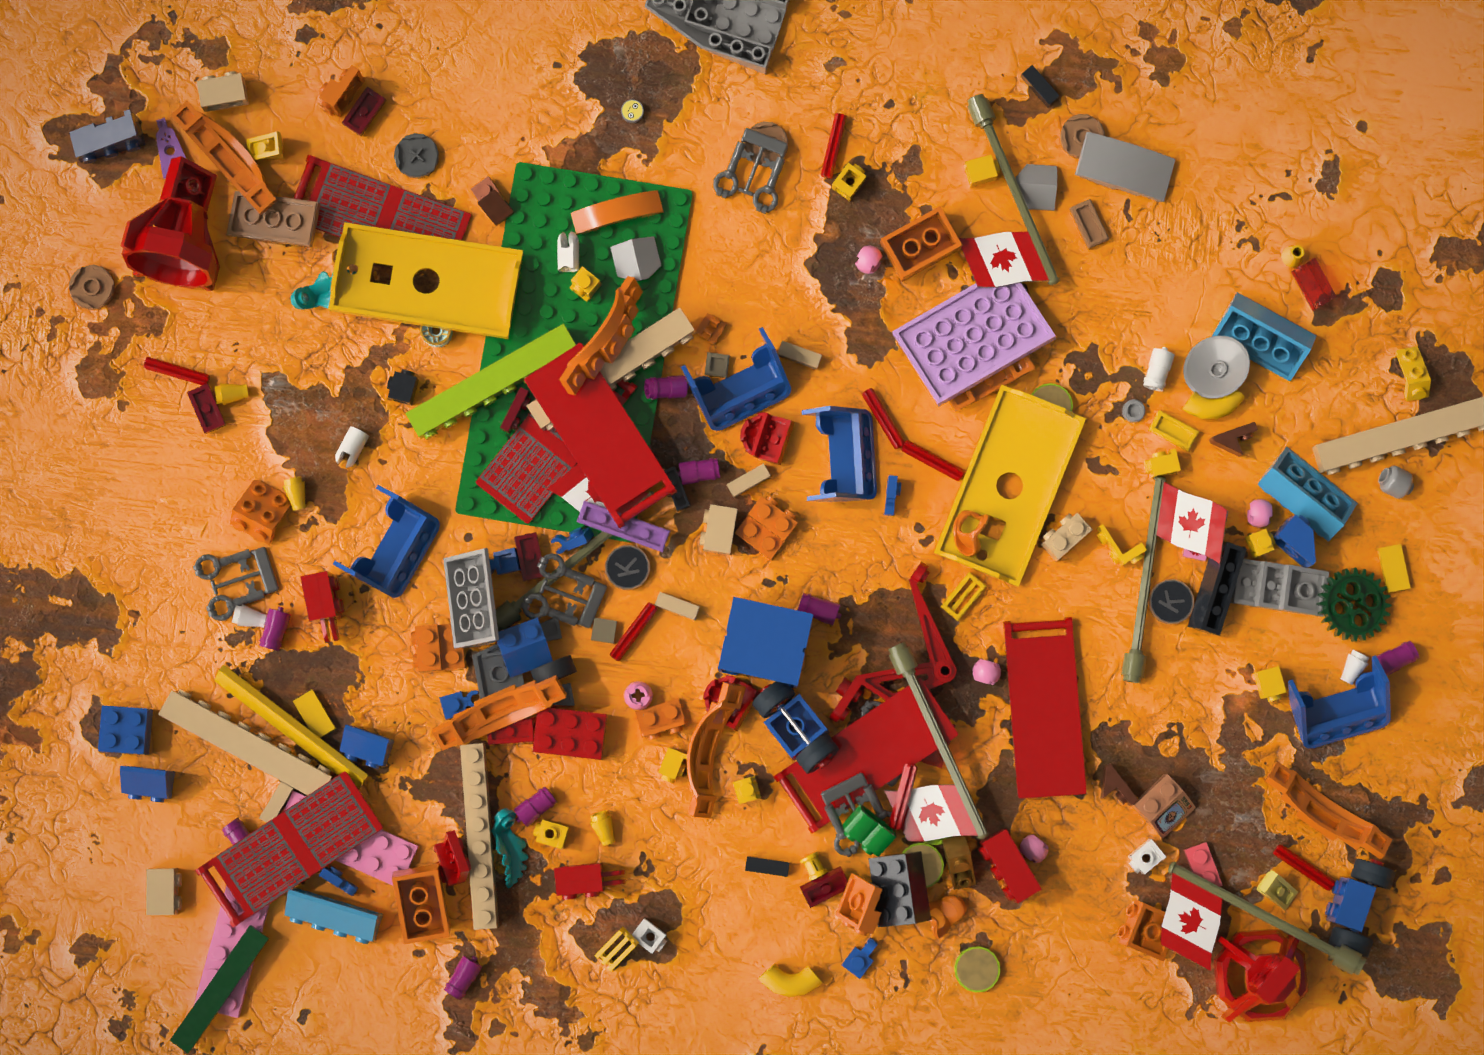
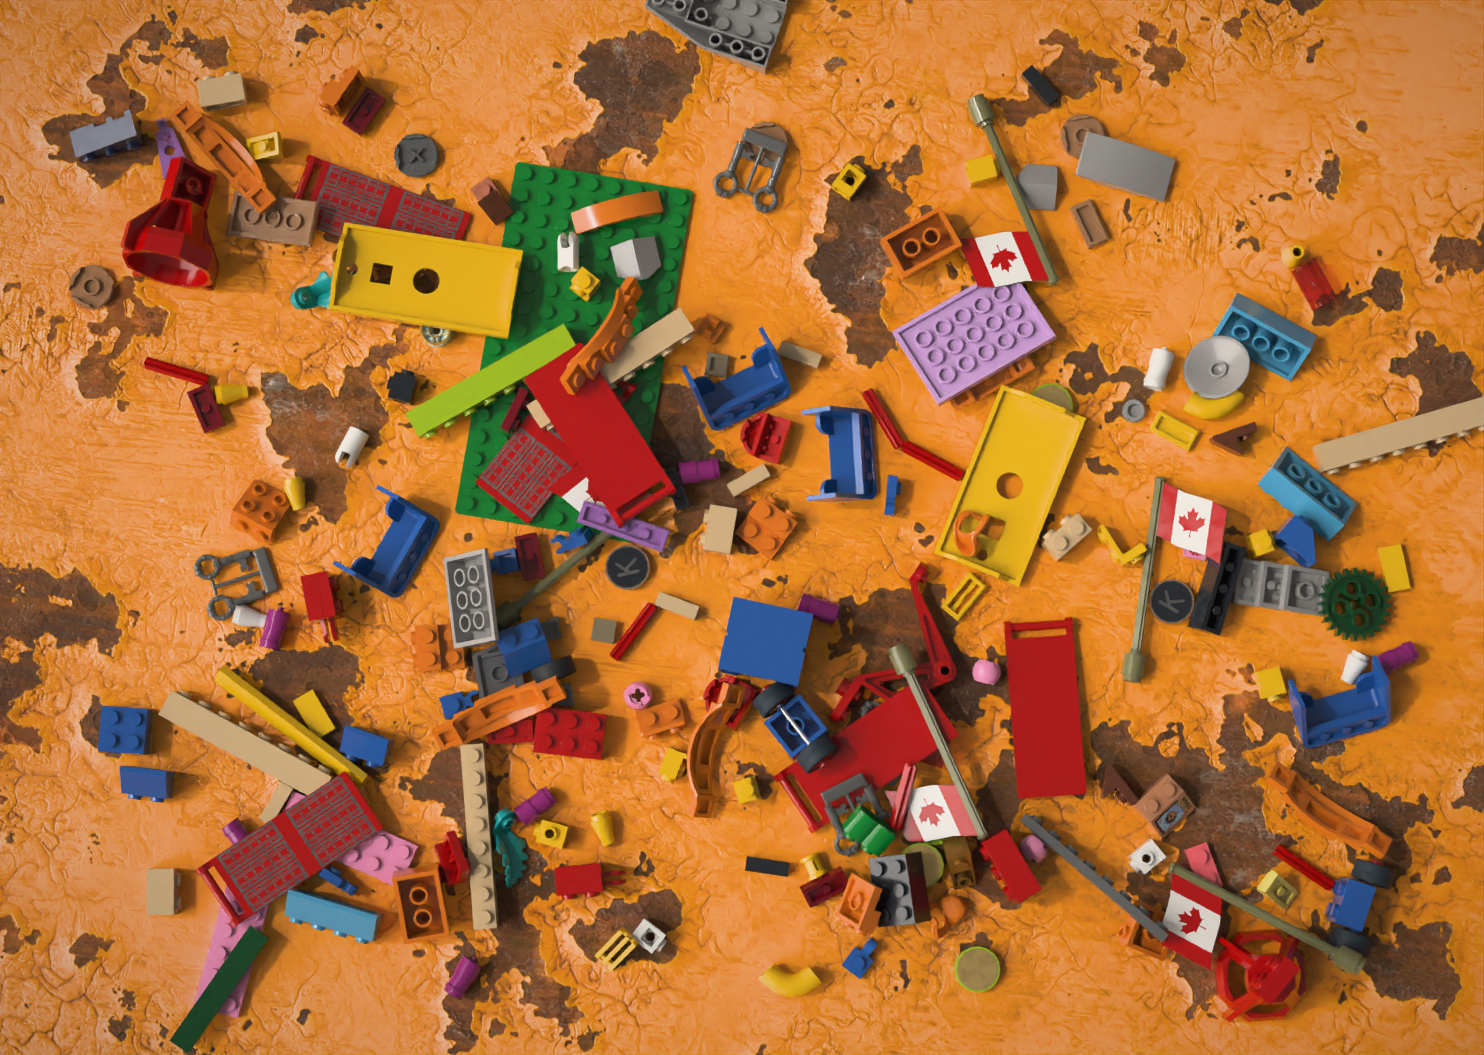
(582, 580): dark grey piece -> none
(632, 111): tile -> none
(666, 387): magenta piece -> none
(833, 145): red axle -> none
(869, 259): bright pink piece -> none
(1103, 883): none -> dark grey plate
(1162, 464): yellow brick -> none
(1259, 513): bright pink piece -> none
(1396, 482): light grey head -> none
(1415, 372): yellow bracket -> none

